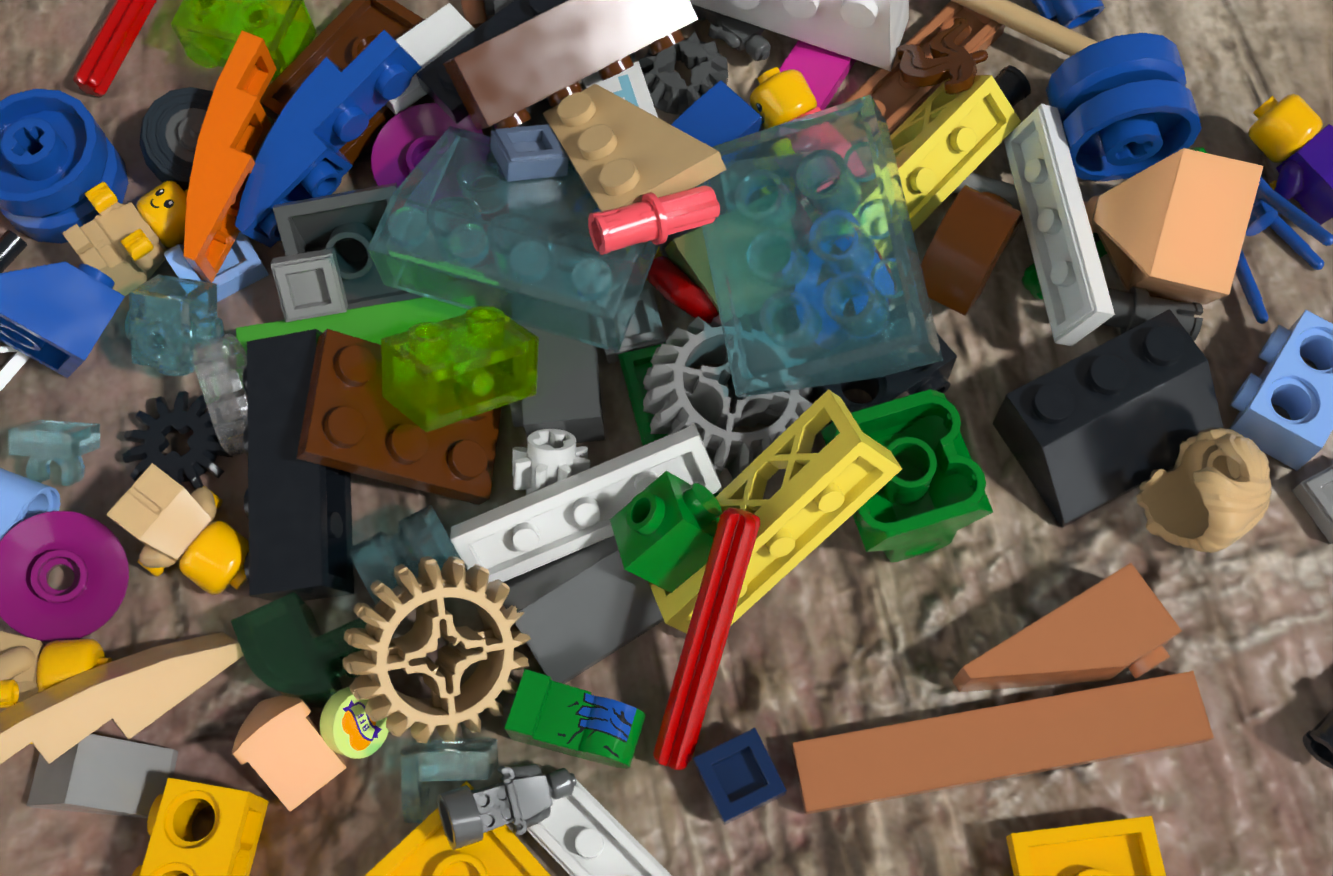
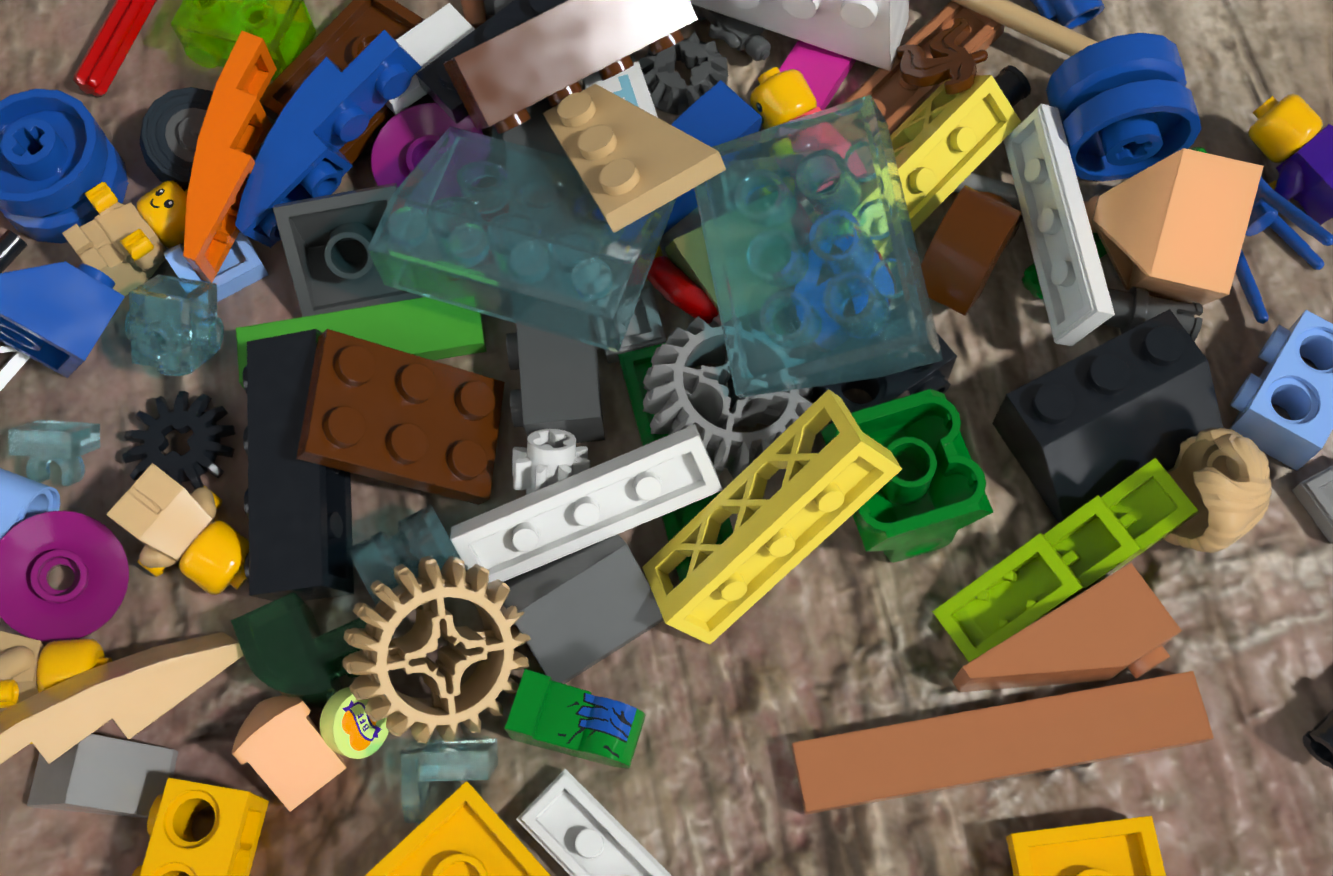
(219, 370): clear beam -> none
(309, 285): light grey tile -> none
(459, 367): clear neon green brick -> none
(519, 799): dark grey piece -> none
(529, 152): sand blue tile -> none
(652, 219): coral axle -> none
(667, 531): green brick -> none
(706, 637): red axle -> none
(739, 776): dark blue plate -> none
(1066, 560): none -> lime slope

